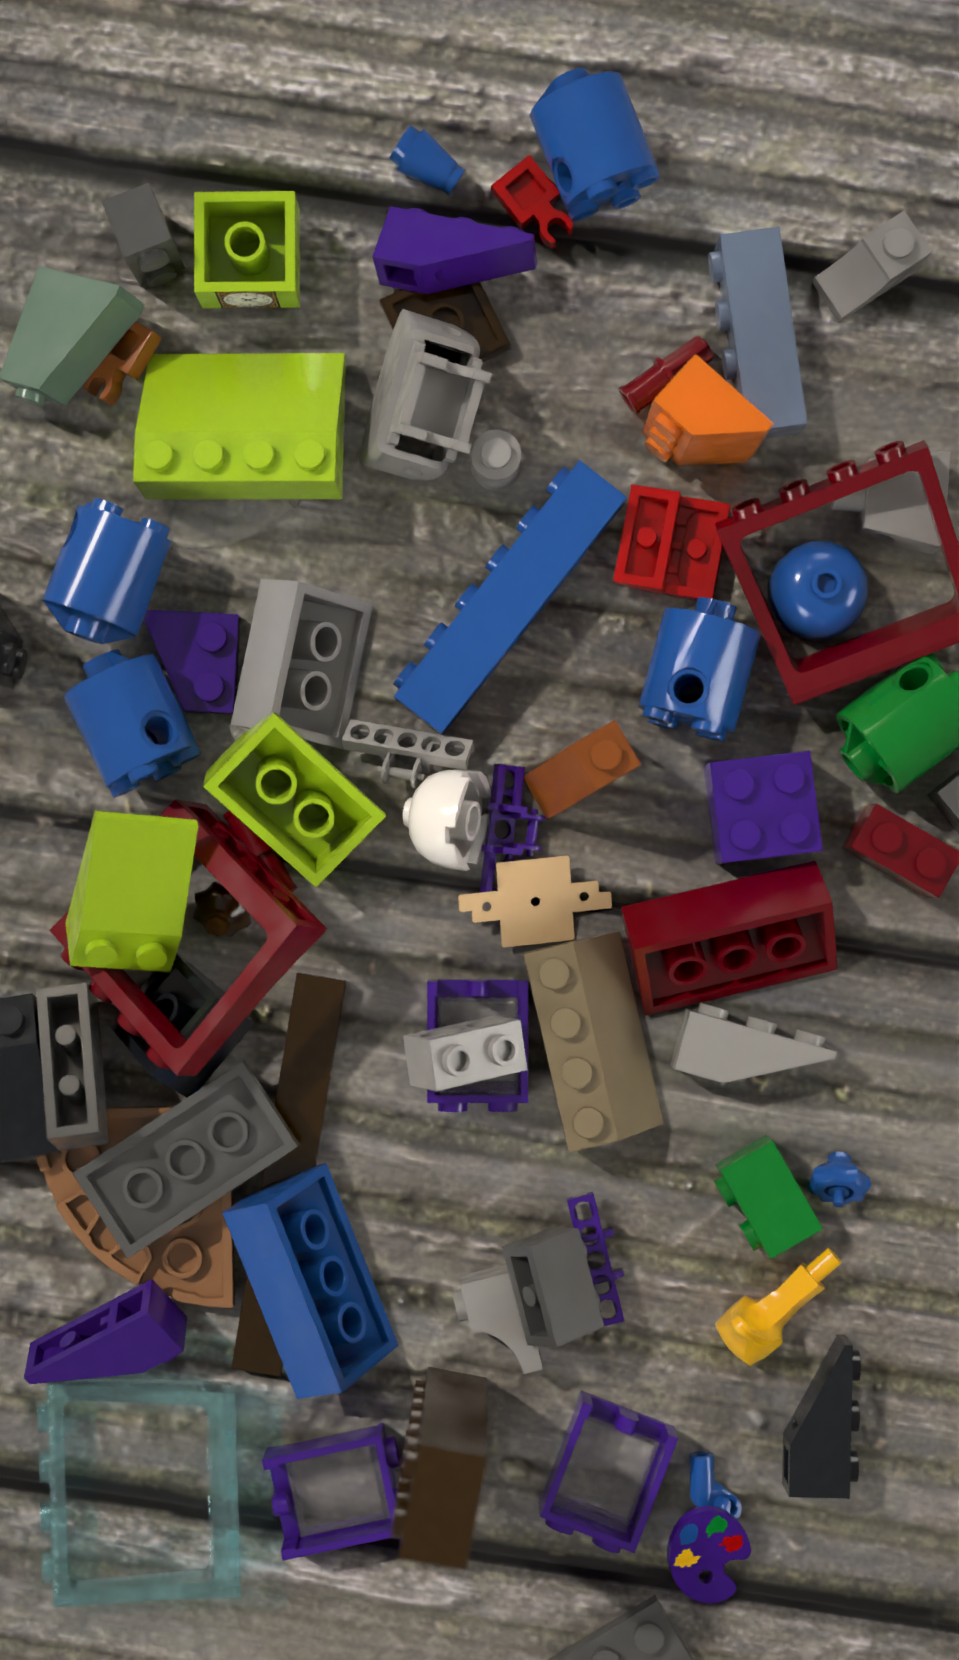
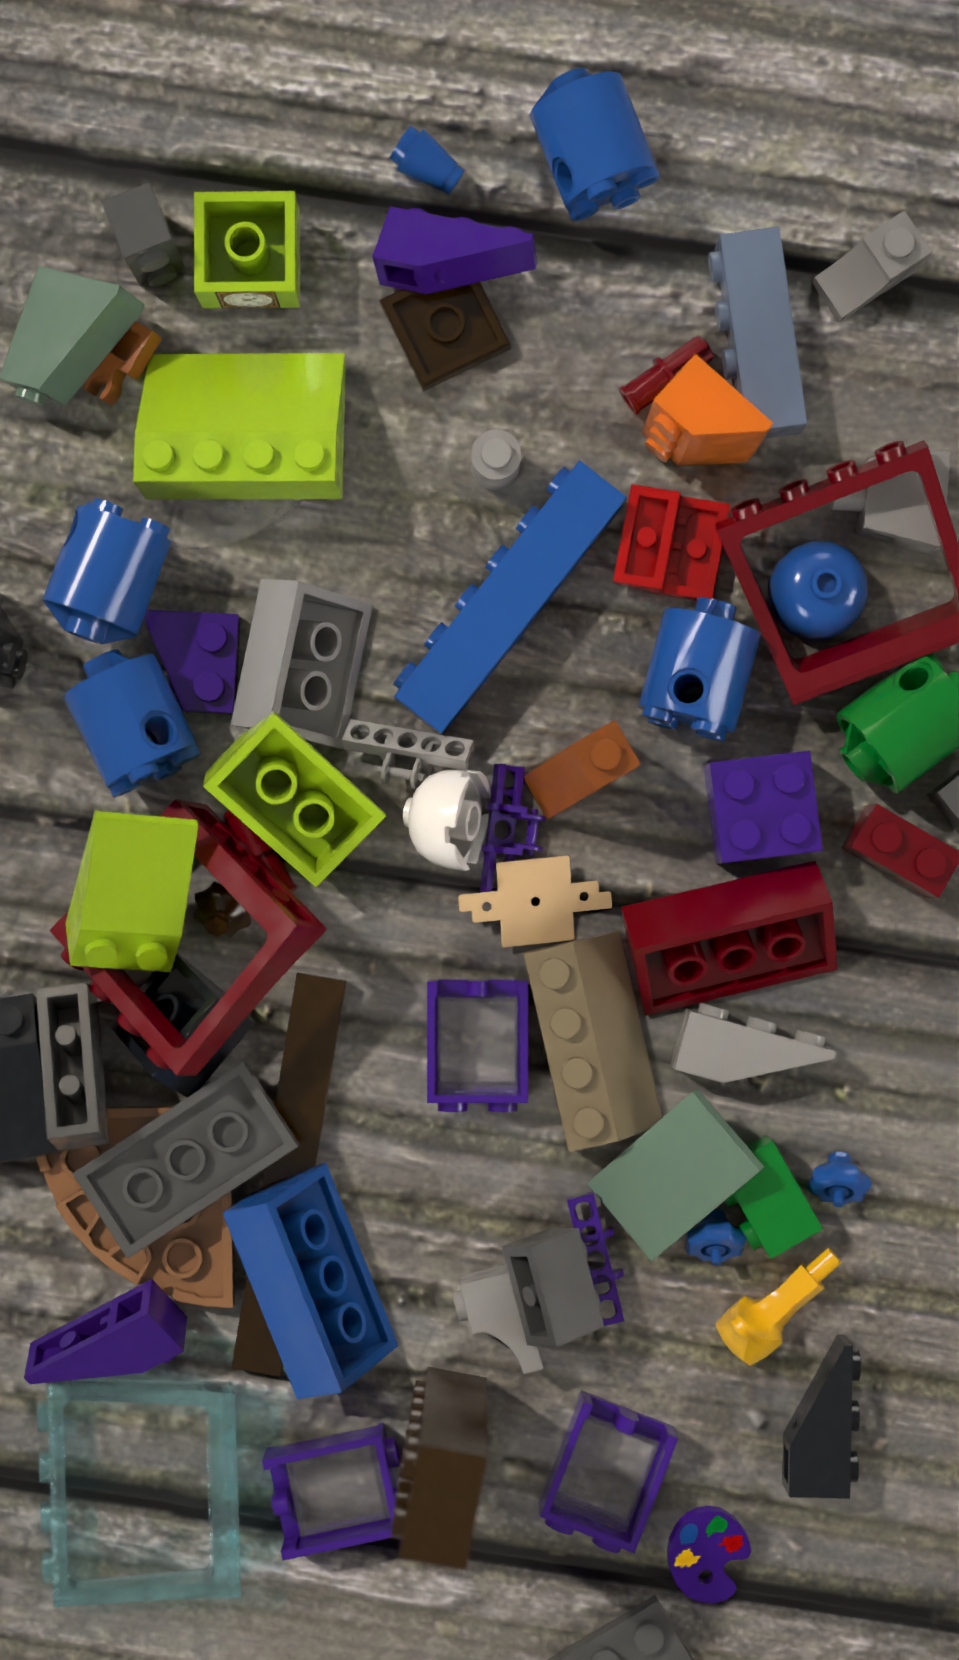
(423, 398): light grey piece -> none
(465, 1053): light grey brick -> none
(529, 197): red plate -> none
(675, 1174): none -> sand green tile
(704, 1487): blue arm -> none
(715, 1239): none -> blue piece

